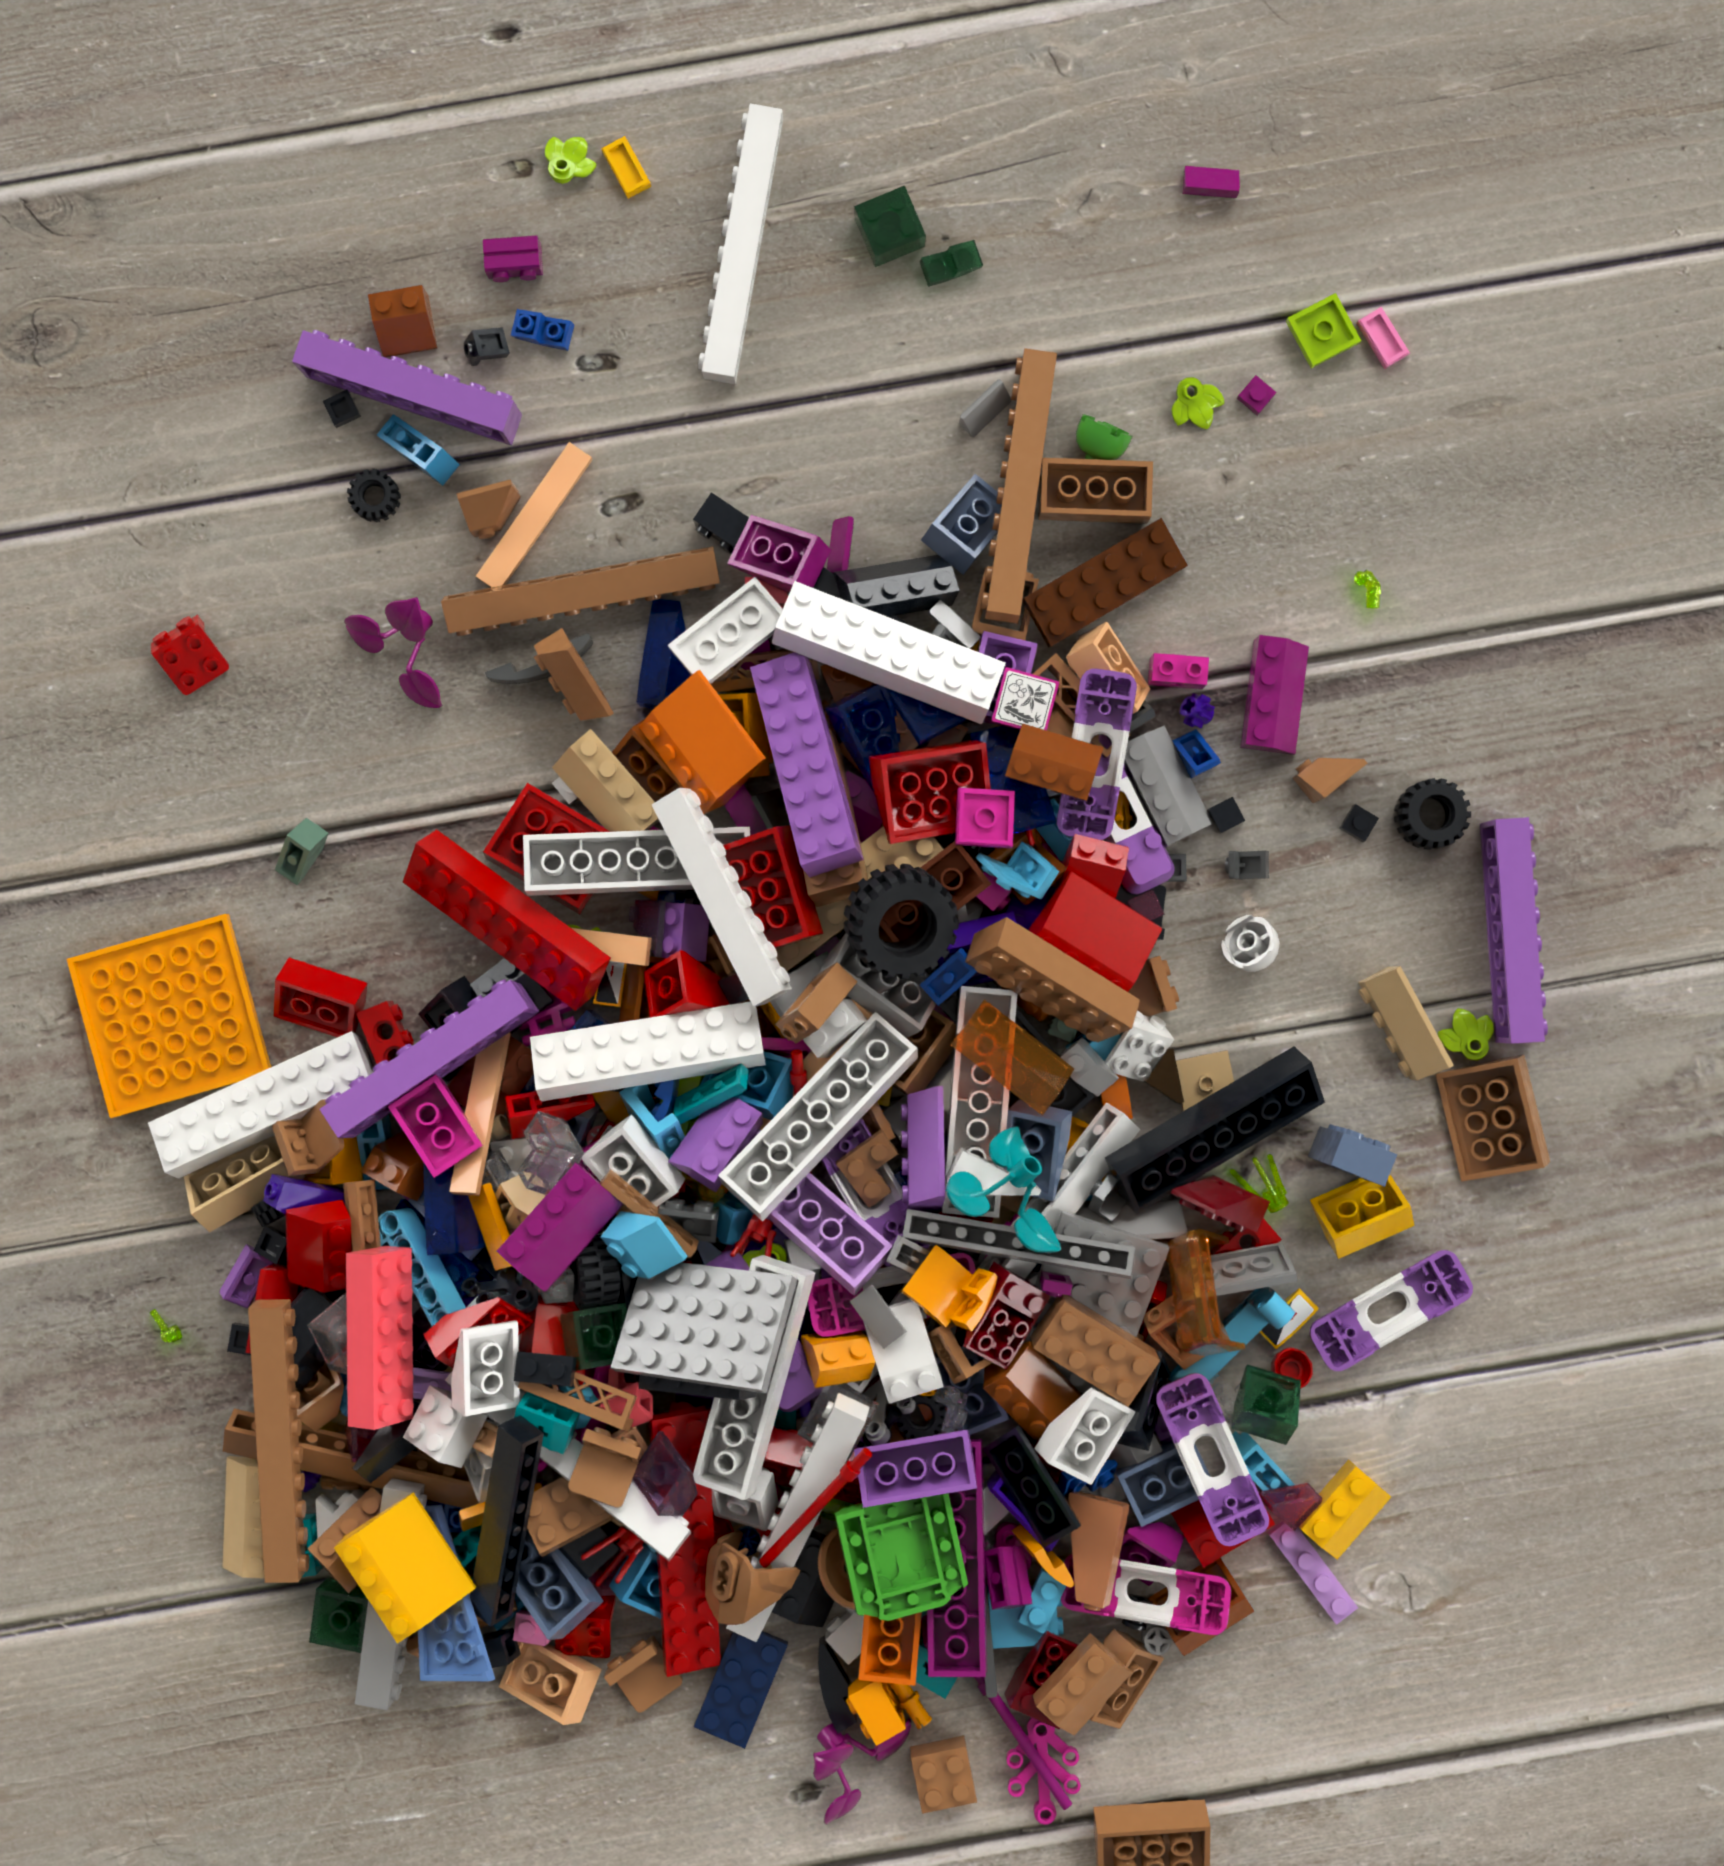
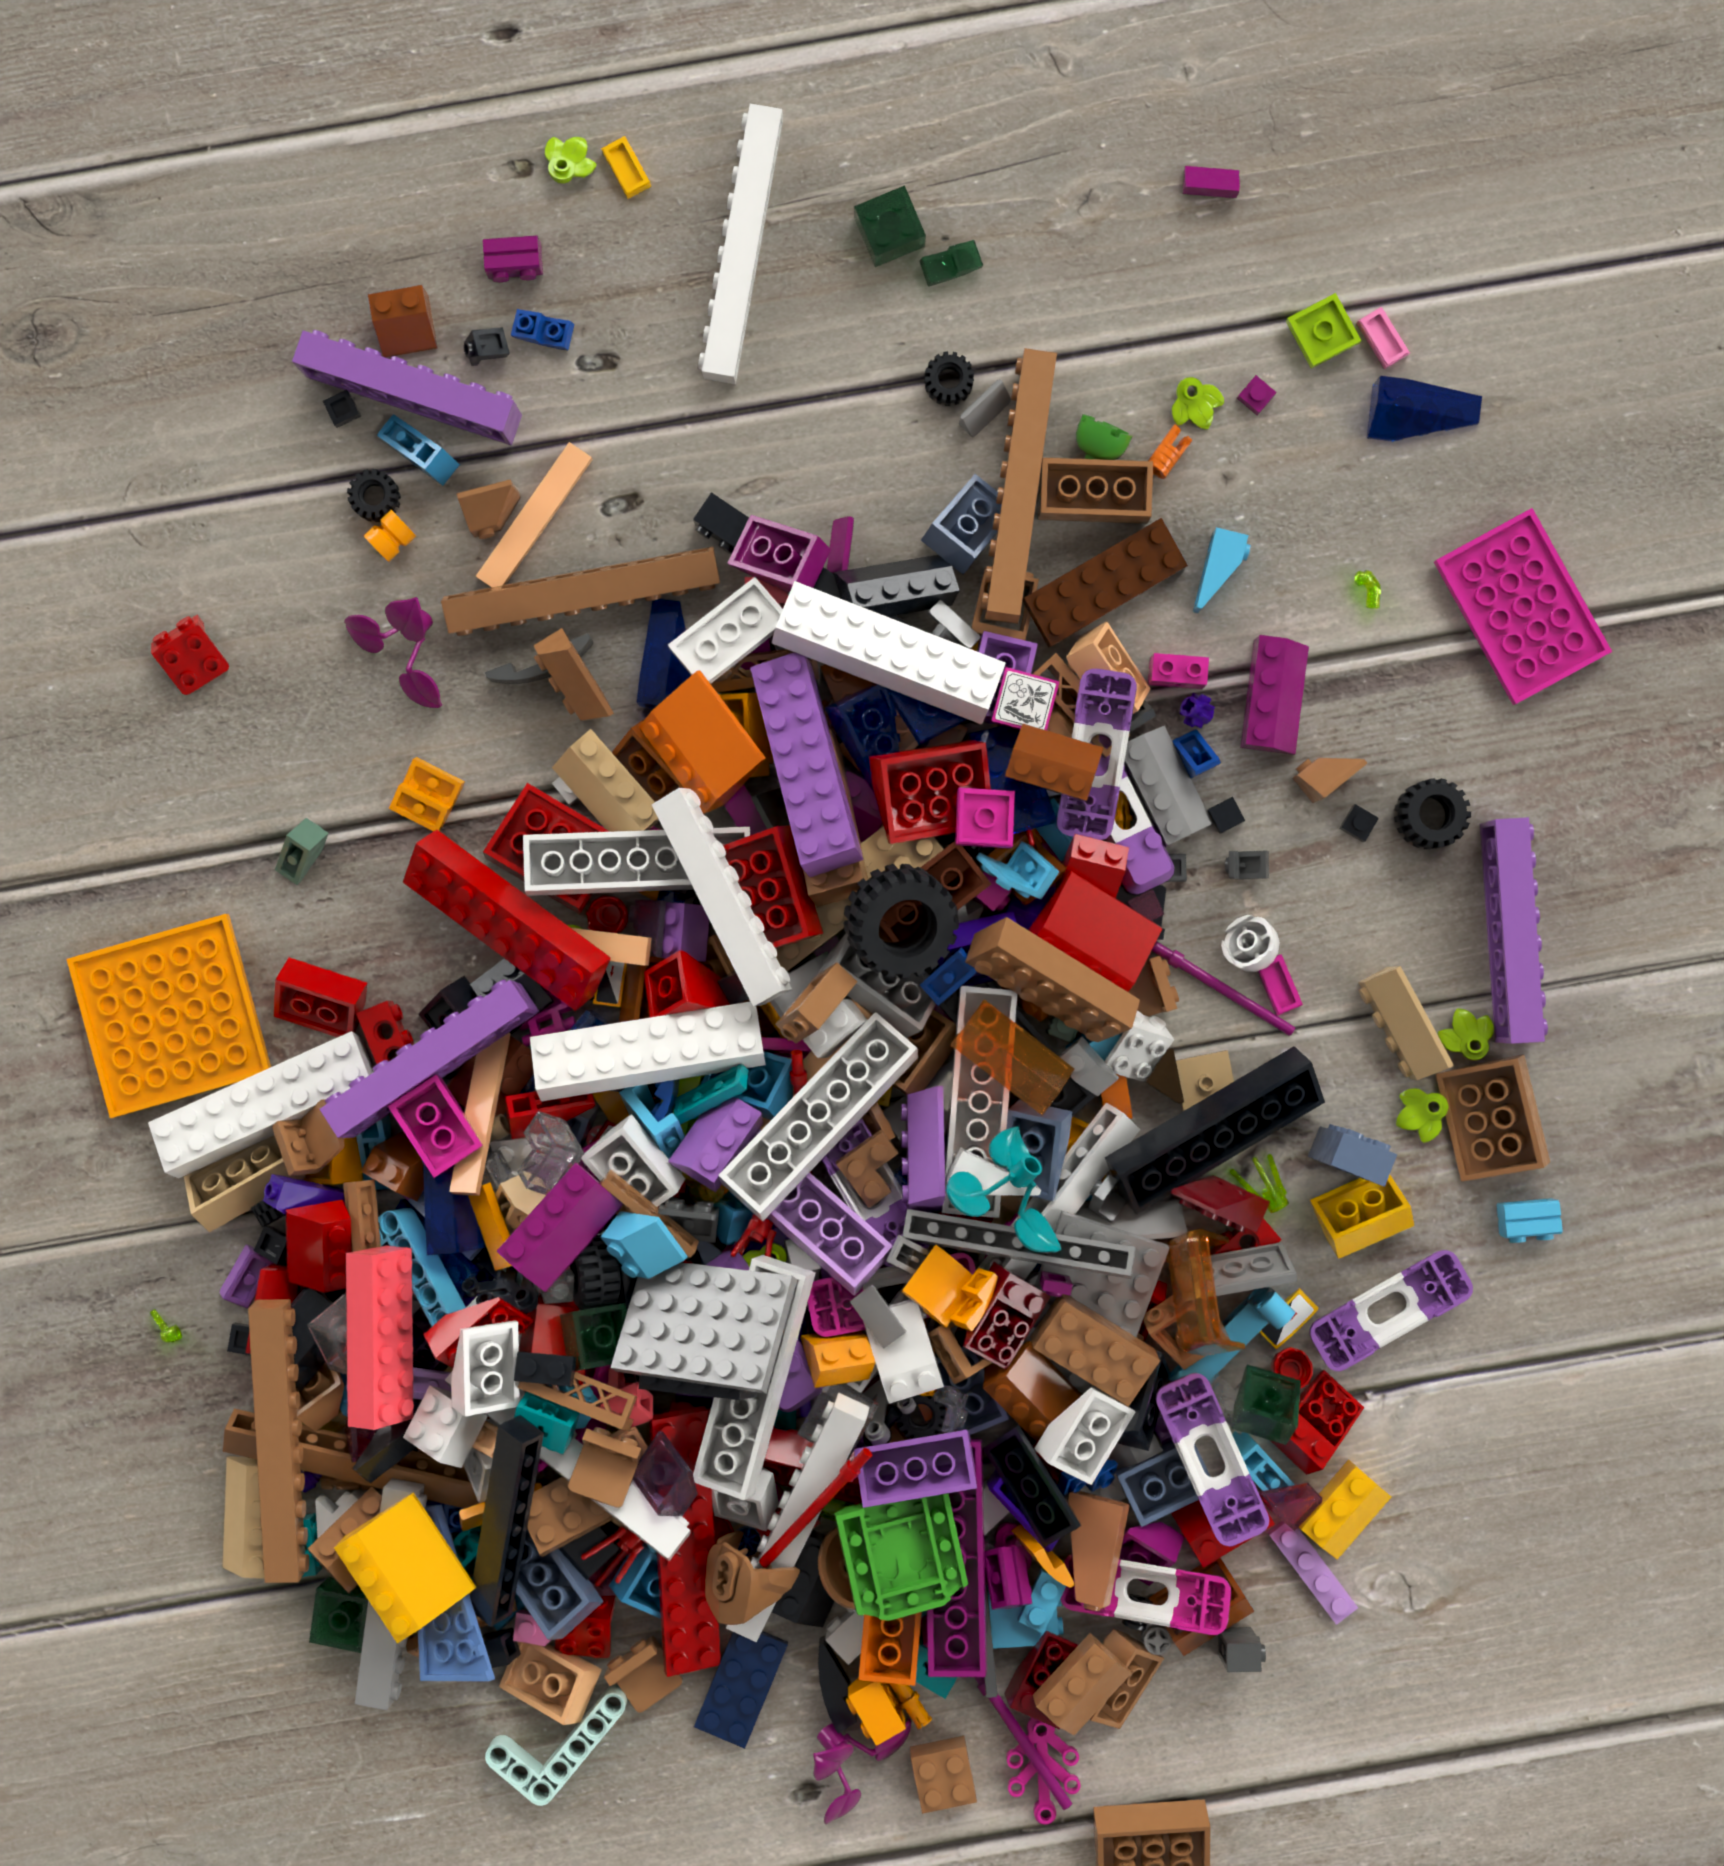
(389, 535): none -> light orange wheel
(426, 794): none -> light orange slope
(565, 1753): none -> light aqua beam
(607, 915): none -> red hair
(954, 363): none -> black tyre
(1166, 455): none -> orange hinge
(1177, 960): none -> magenta bar
(1223, 557): none -> medium azure slope
(1241, 1650): none -> dark grey brick
(1280, 986): none -> dark pink tile
(1323, 1422): none -> red slope
(1414, 408): none -> clear blue wedge
(1419, 1116): none -> lime plate
(1522, 606): none -> dark pink plate
(1529, 1218): none -> medium azure brick

